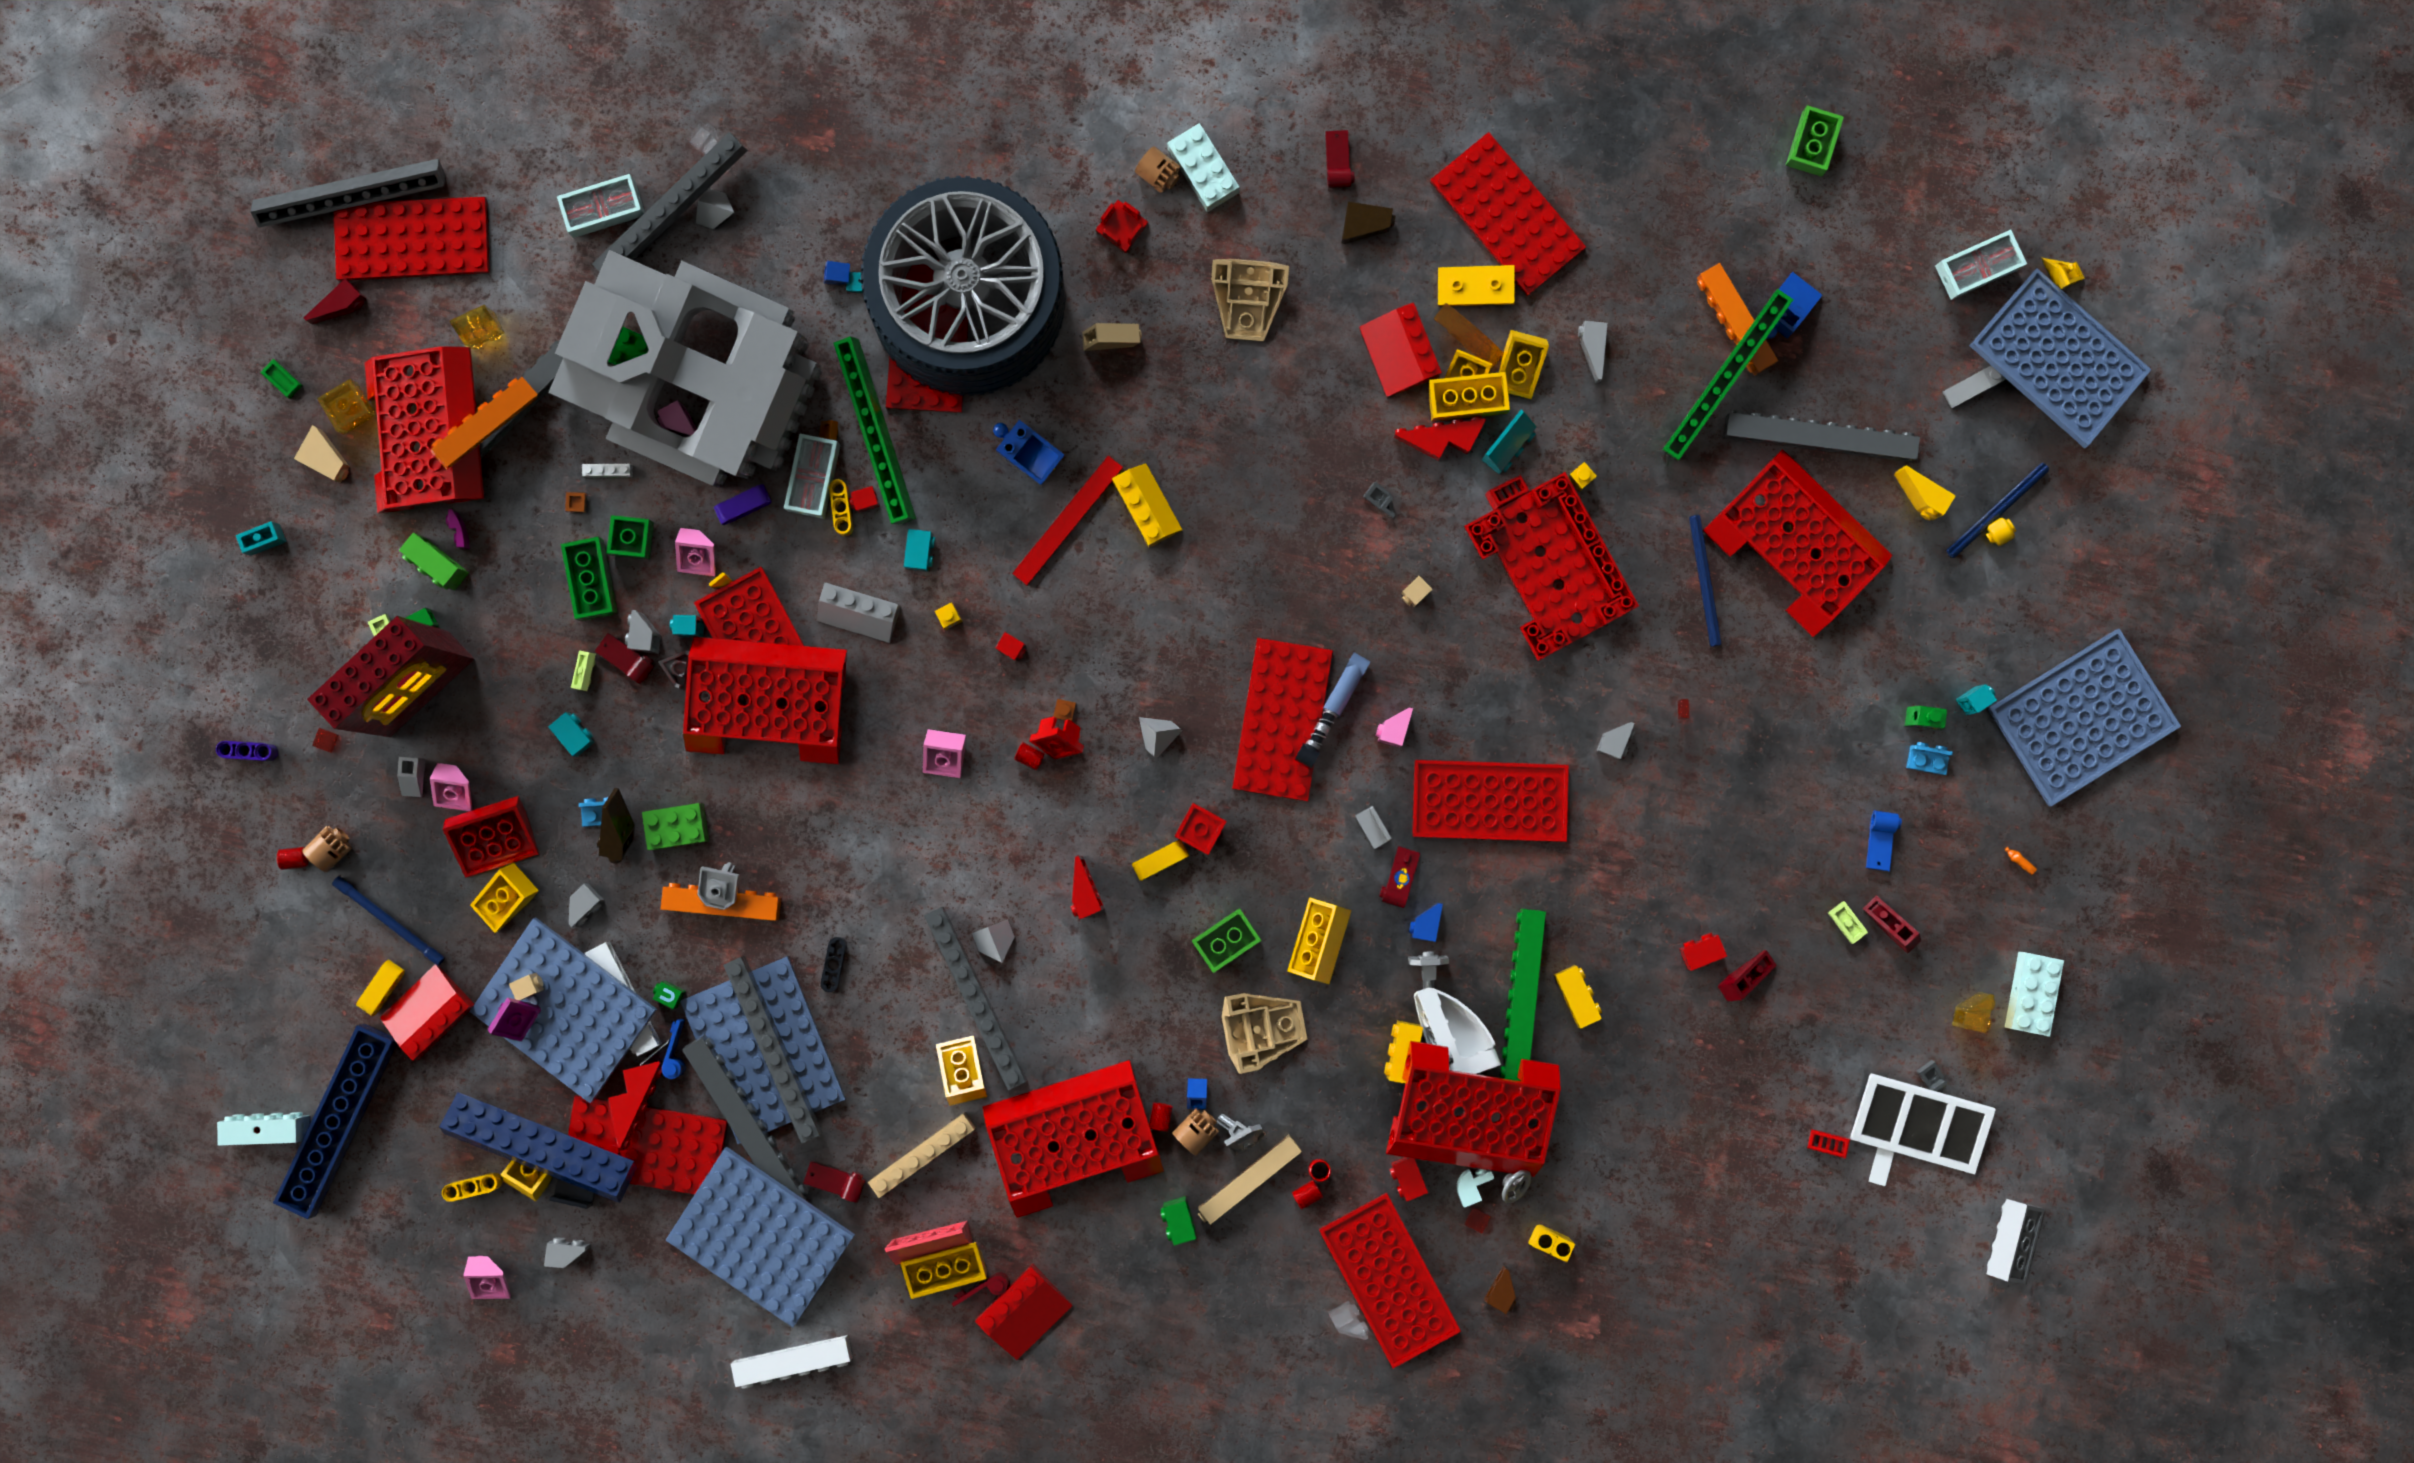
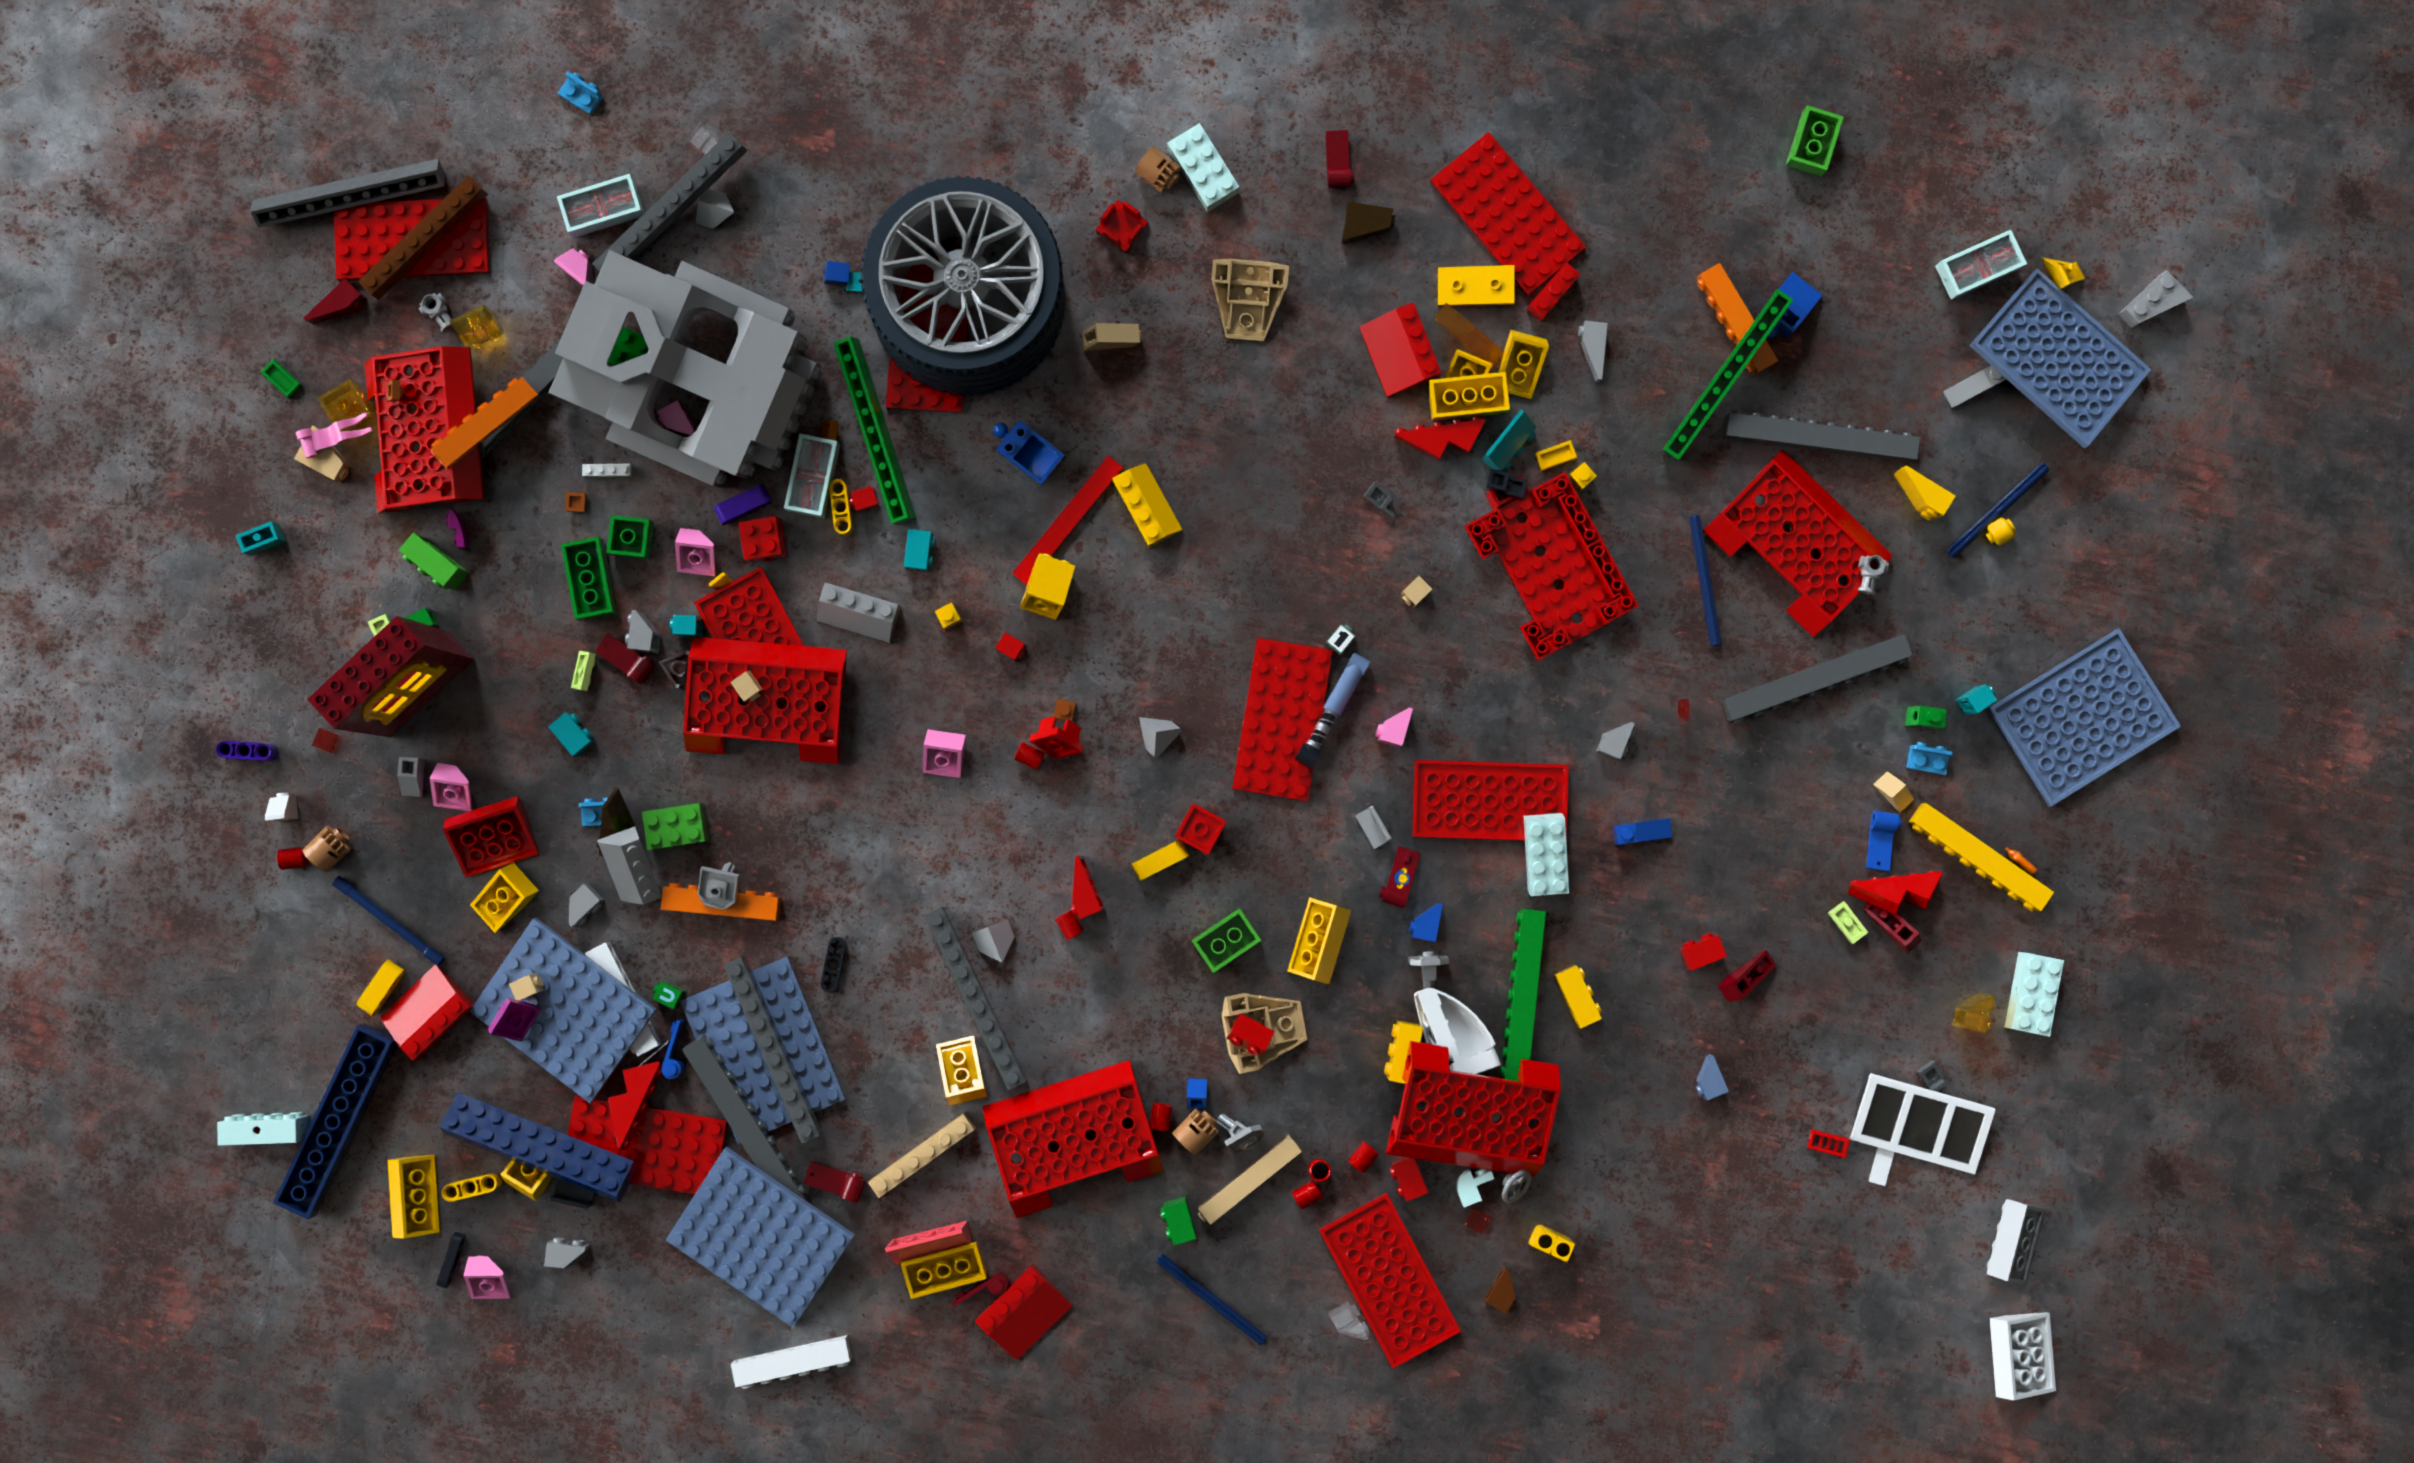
(282, 808): none -> white slope
(330, 436): none -> bright pink flag
(394, 391): none -> dark orange plate
(413, 1196): none -> yellow slope
(423, 238): none -> reddish brown brick
(437, 313): none -> light grey connector
(451, 1260): none -> black beam
(576, 265): none -> bright pink slope
(580, 93): none -> dark azure bracket
(629, 867): none -> light grey slope
(747, 686): none -> tan brick
(762, 539): none -> red brick
(1047, 586): none -> yellow slope
(1069, 925): none -> red piece
(1211, 1299): none -> dark blue axle
(1250, 1035): none -> red brick
(1341, 638): none -> brick
(1363, 1157): none -> red piece
(1506, 485): none -> black slope
(1546, 854): none -> light aqua brick
(1553, 291): none -> red brick
(1556, 455): none -> yellow tile
(1642, 831): none -> blue slope
(1710, 1080): none -> sand blue slope
(1817, 677): none -> dark grey brick
(1869, 574): none -> light grey connector
(1892, 891): none -> red slope
(1894, 791): none -> tan slope
(1980, 857): none -> yellow brick
(2022, 1355): none -> white slope
(2155, 299): none -> light grey wedge

